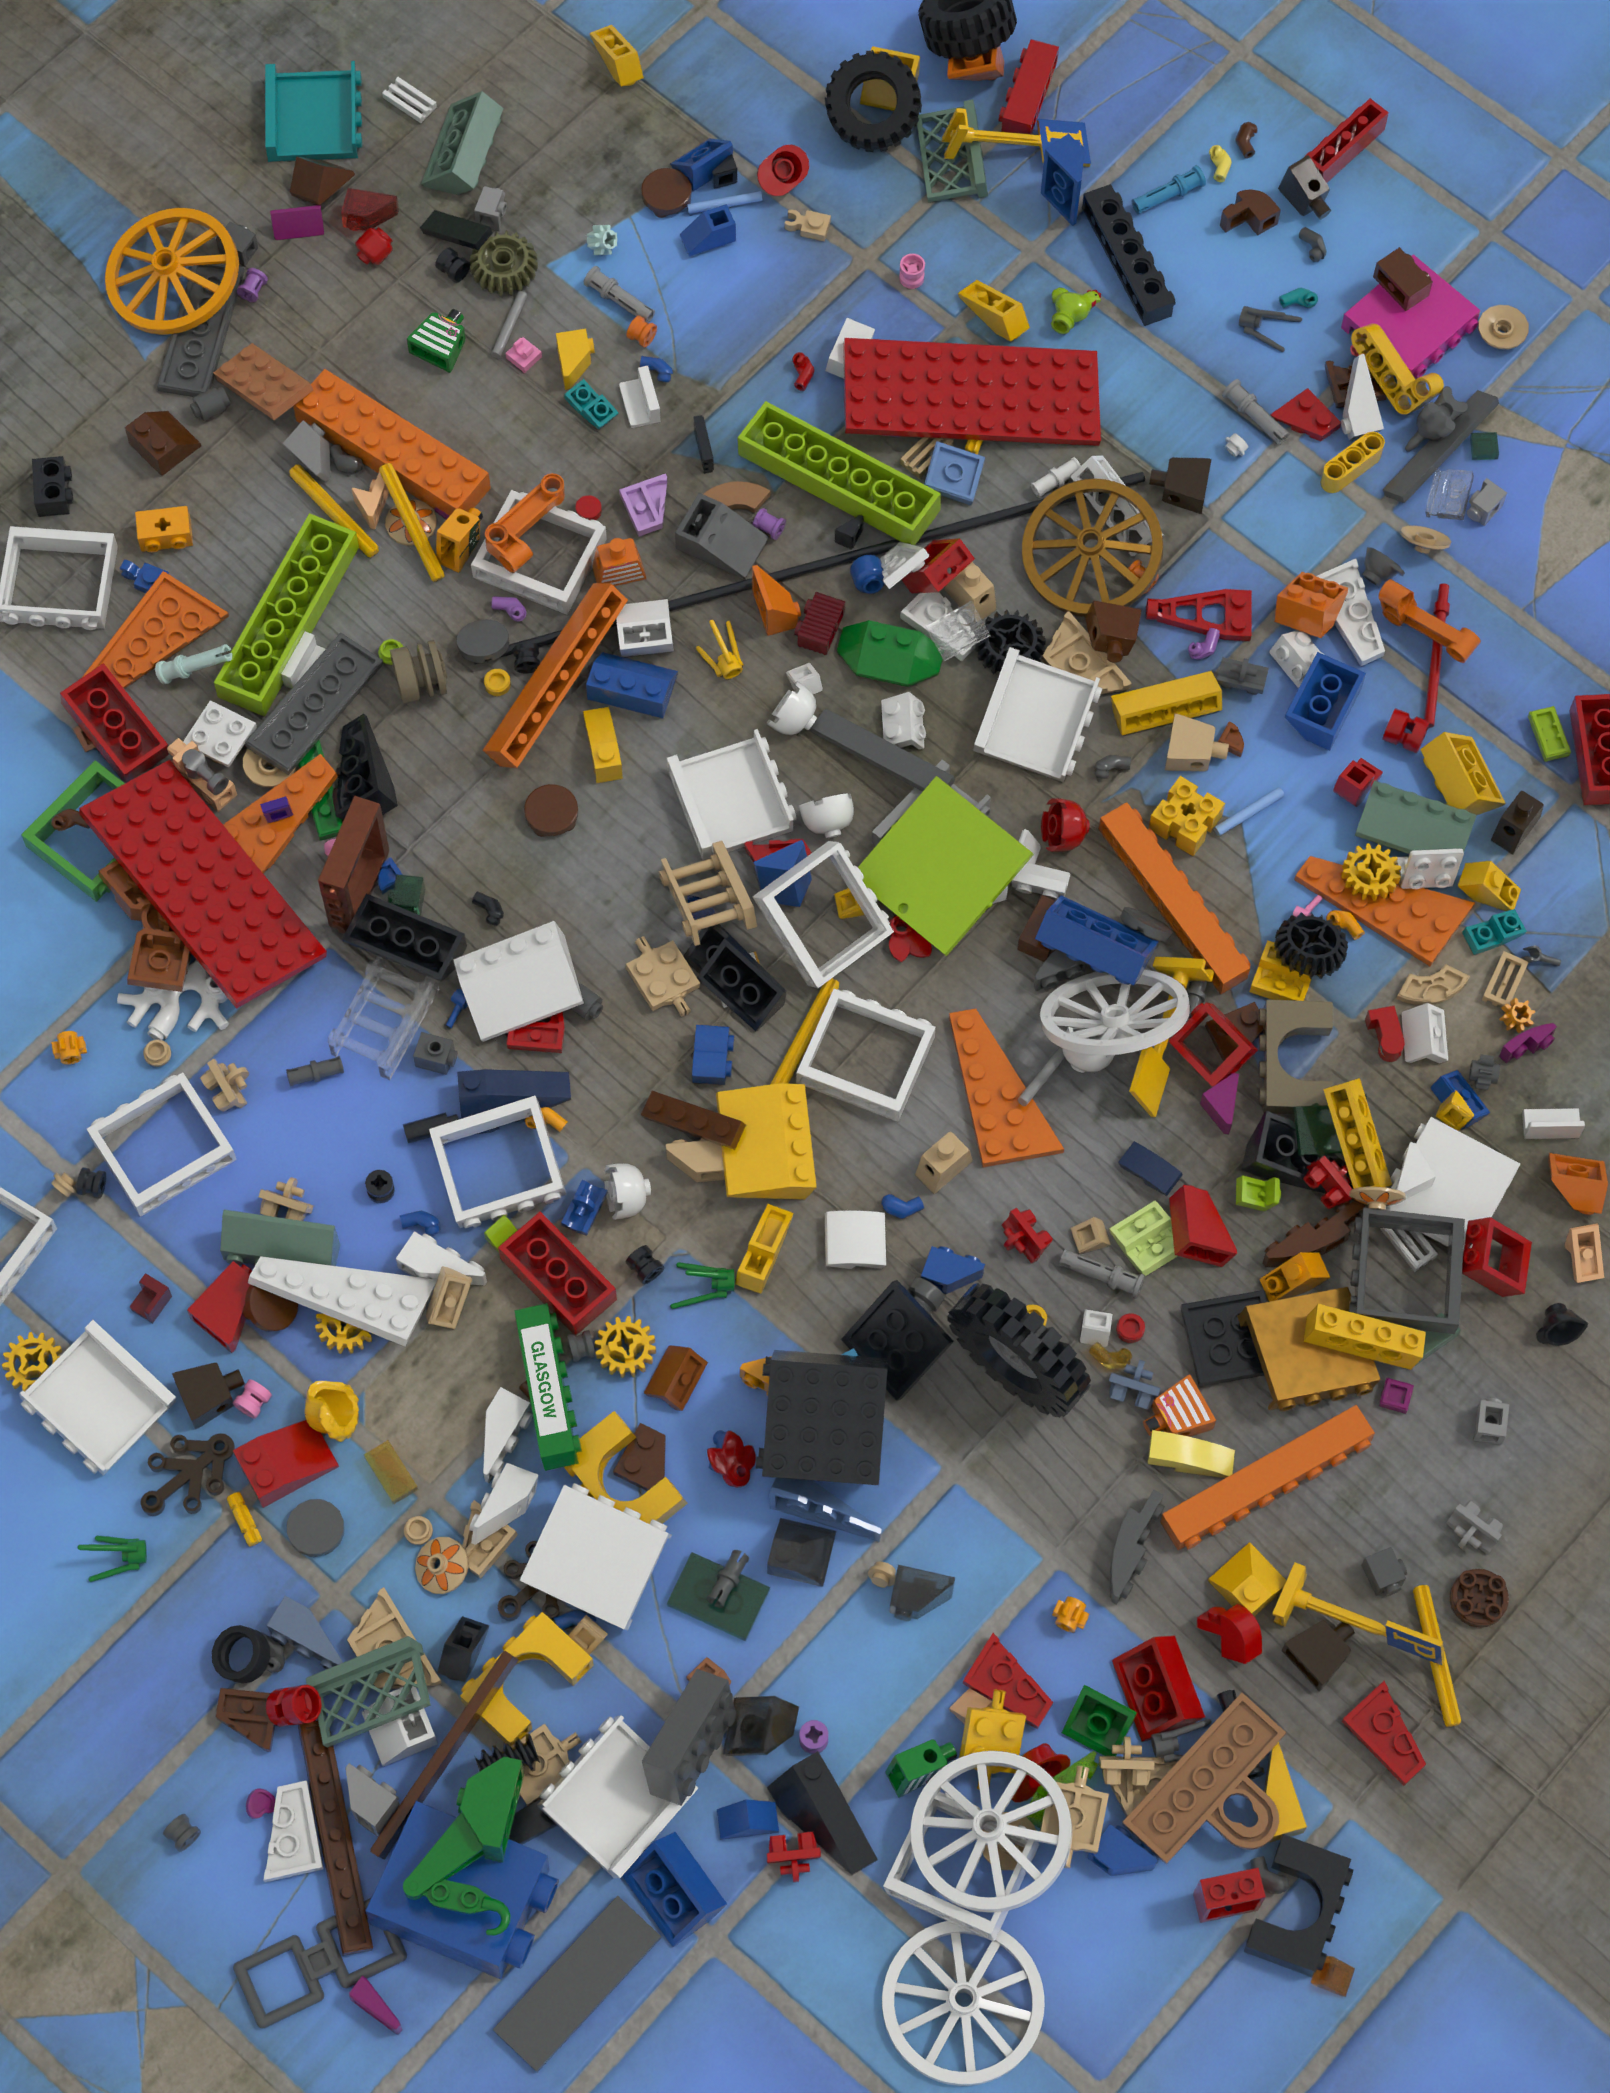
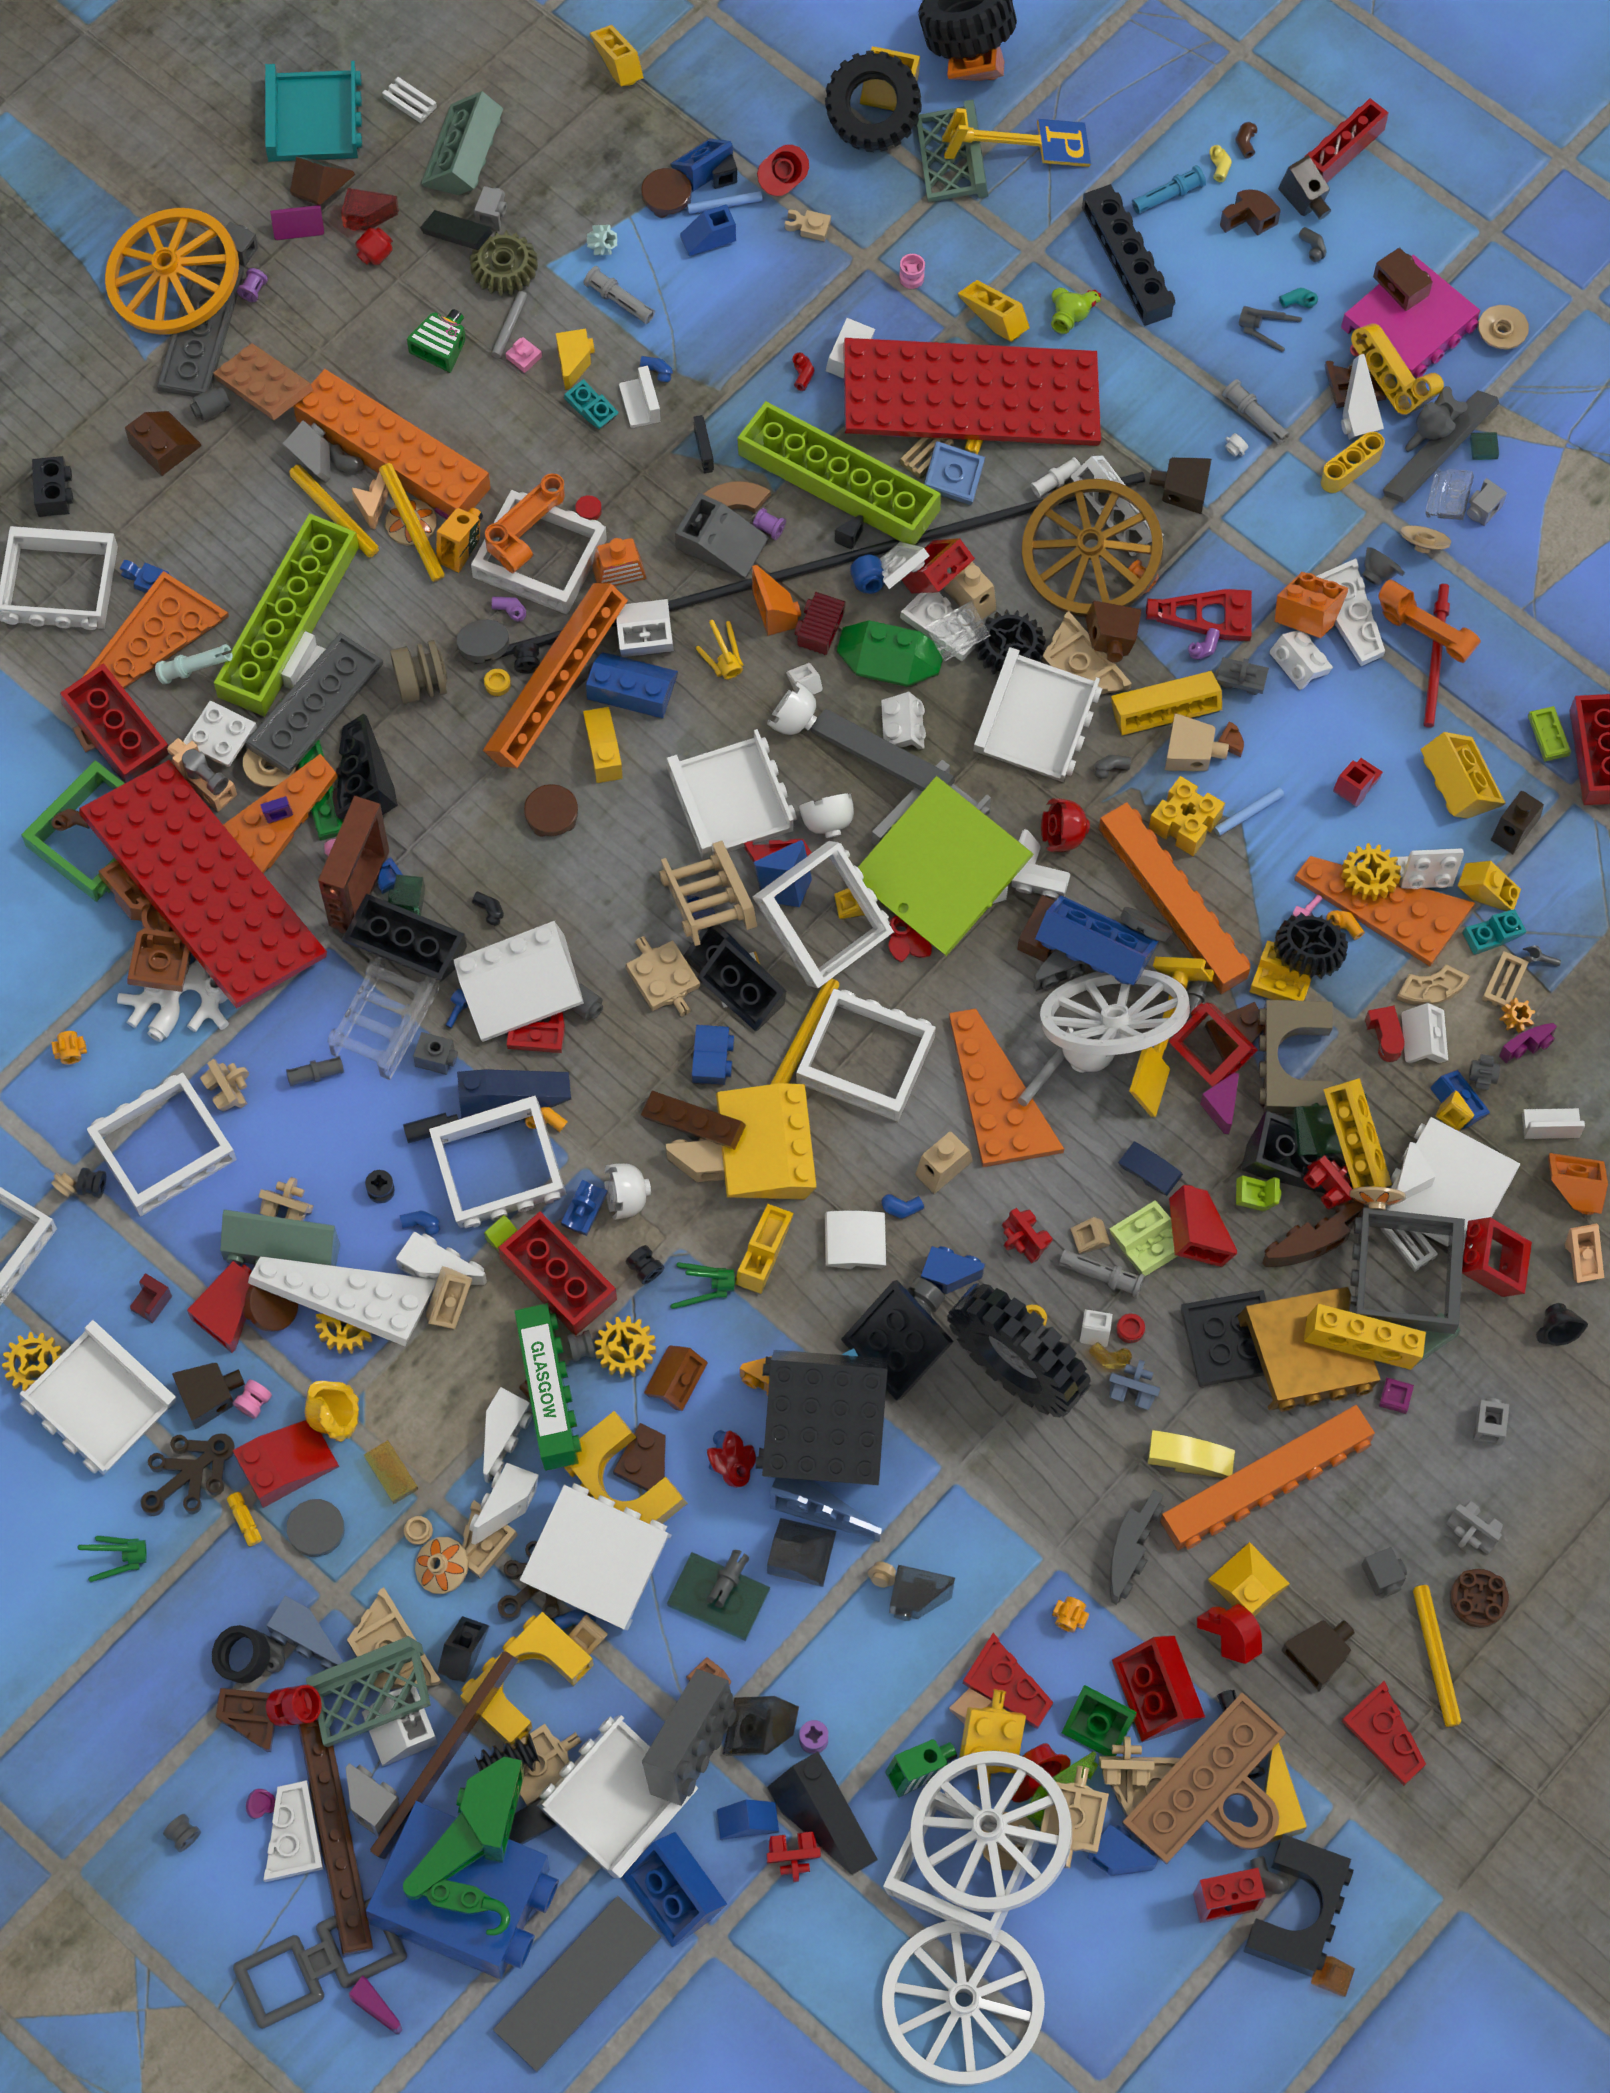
(157, 1053): tan plate -> none
(164, 529): light orange brick -> none
(384, 650): lime plate -> none
(454, 266): black wheel -> none
(641, 331): orange wheel -> none
(646, 504): lavender wing -> none
(1029, 88): red brick -> none
(1063, 176): blue slope -> none
(1166, 1742): dark grey plant -> none
(1181, 1411): orange torso -> none
(1295, 1276): light orange slope -> none
(1308, 416): red wing -> none
(1324, 700): blue slope -> none
(1396, 730): red wheel -> none
(1397, 1635): yellow piece -> none
(1412, 821): sand green slope -> none

